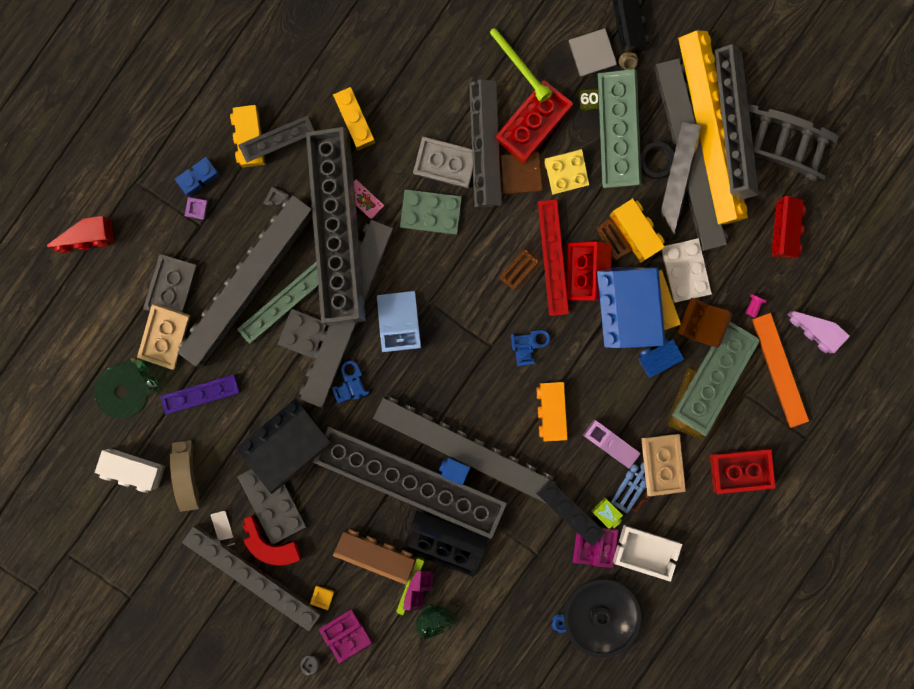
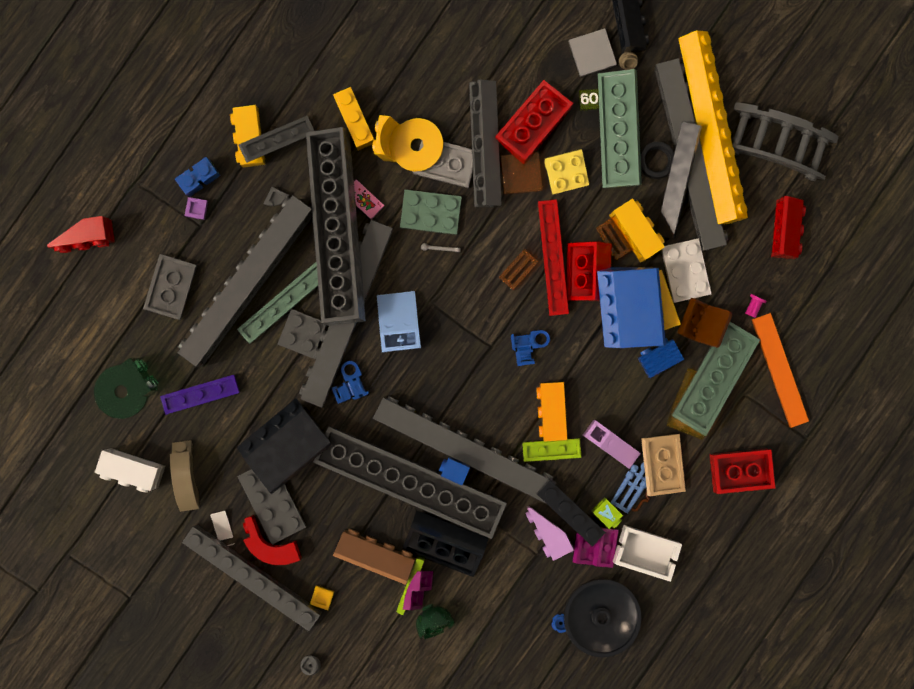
(163, 335): tan plate -> none
(345, 636): magenta slope -> none
(395, 141): none -> yellow piece
(424, 246): none -> light grey hinge
(542, 92): lime piece -> none
(551, 450): none -> lime tile
(554, 538): none -> lavender slope
(736, 122): dark grey brick -> none
(824, 332): lavender slope -> none

